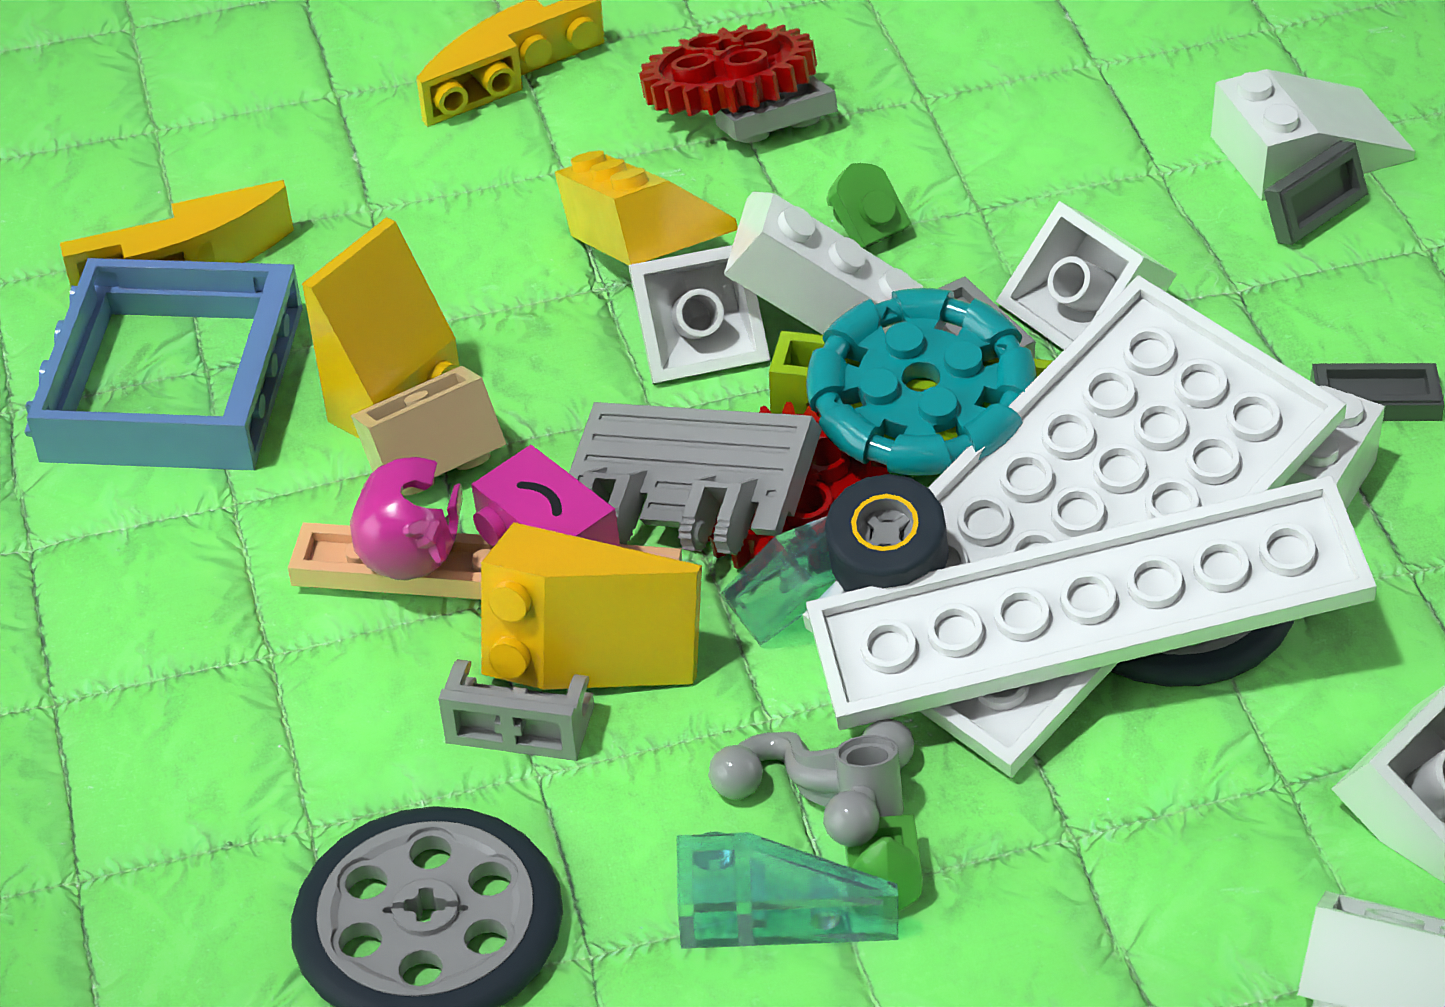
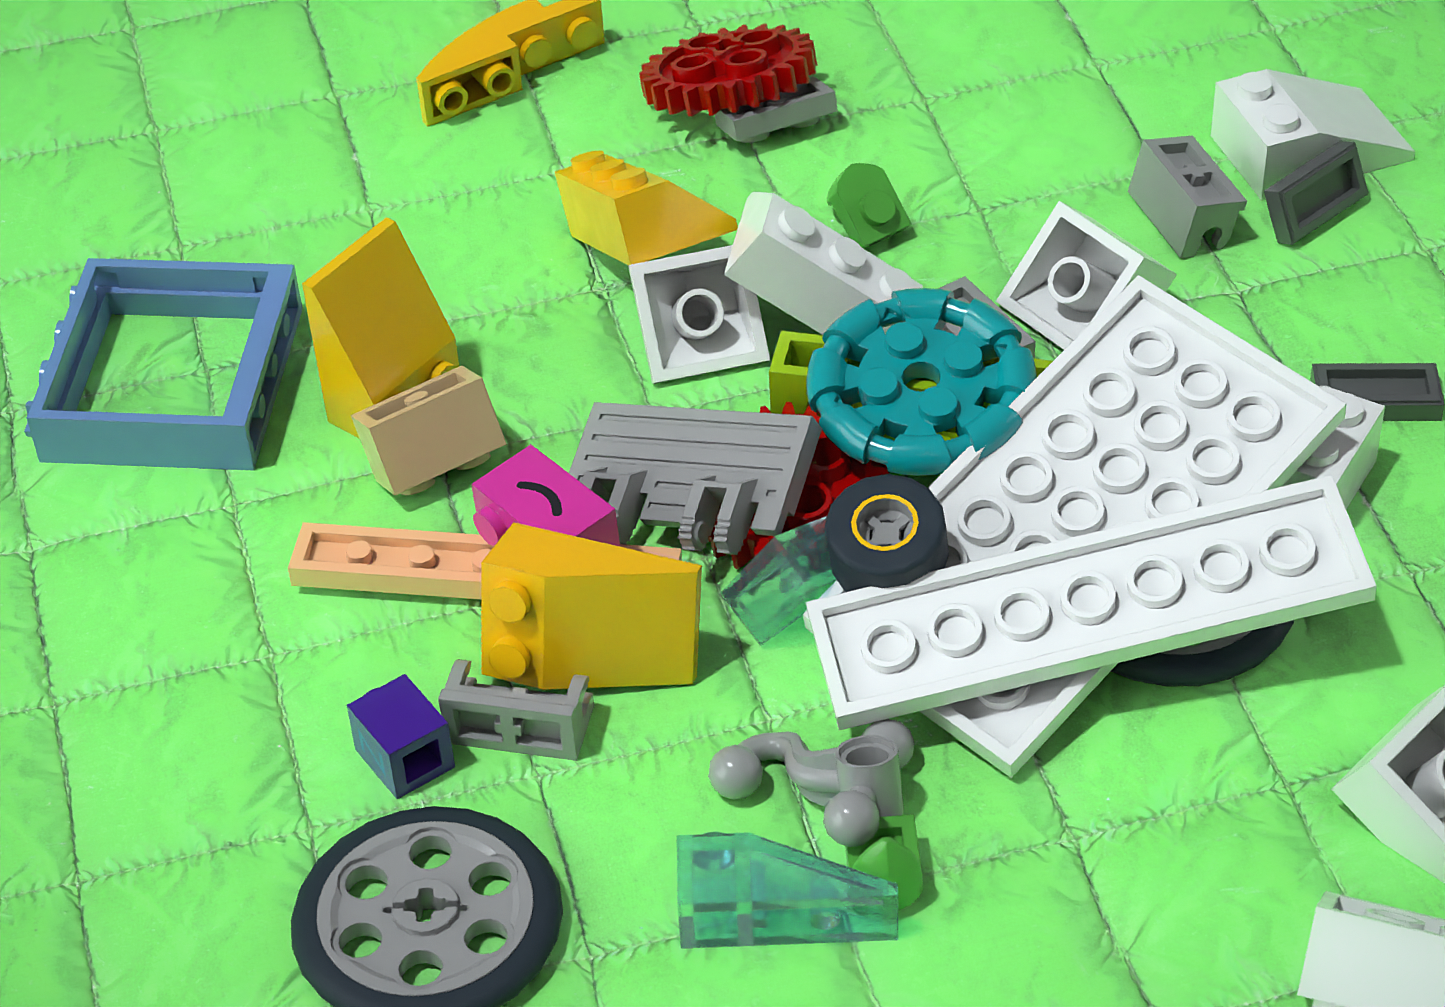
(204, 229): yellow slope -> none
(394, 533): dark pink helmet -> none
(401, 736): none -> dark purple brick
(1184, 193): none -> light grey hinge

